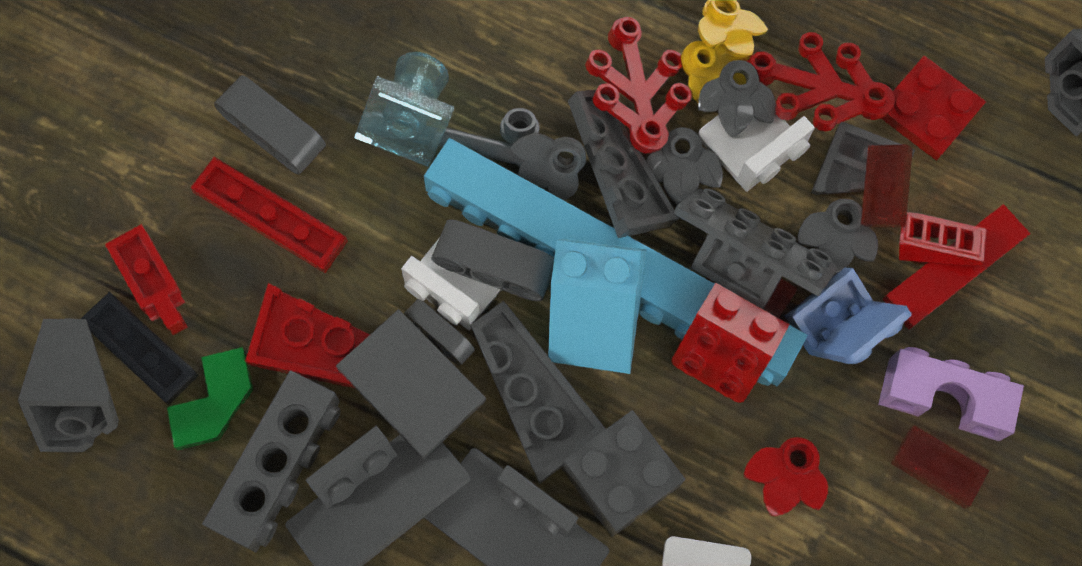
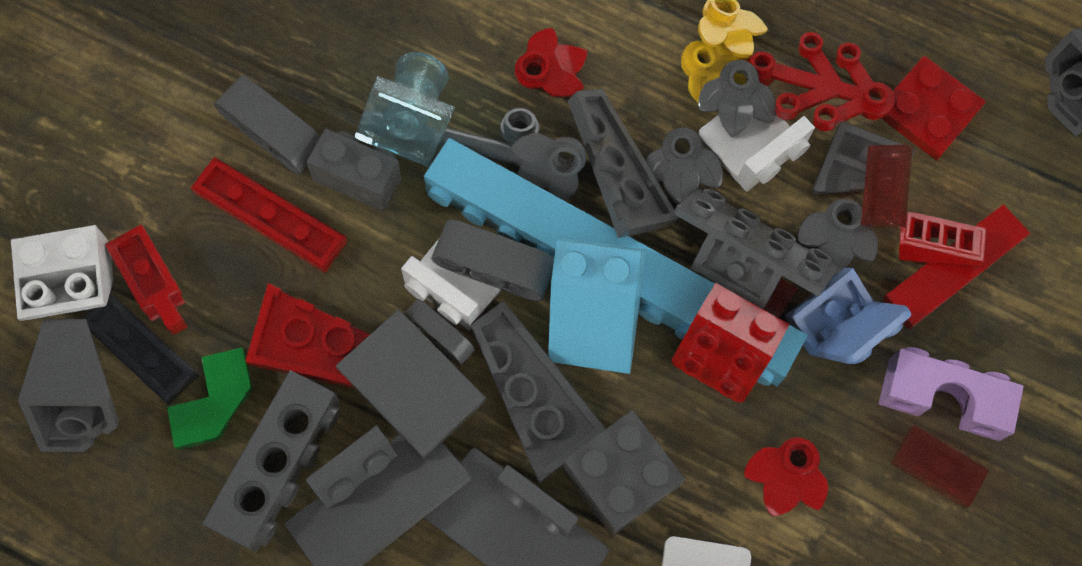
(61, 272): none -> white slope
(355, 169): none -> dark grey brick
(555, 62): none -> red plate
(624, 37): red plant -> none

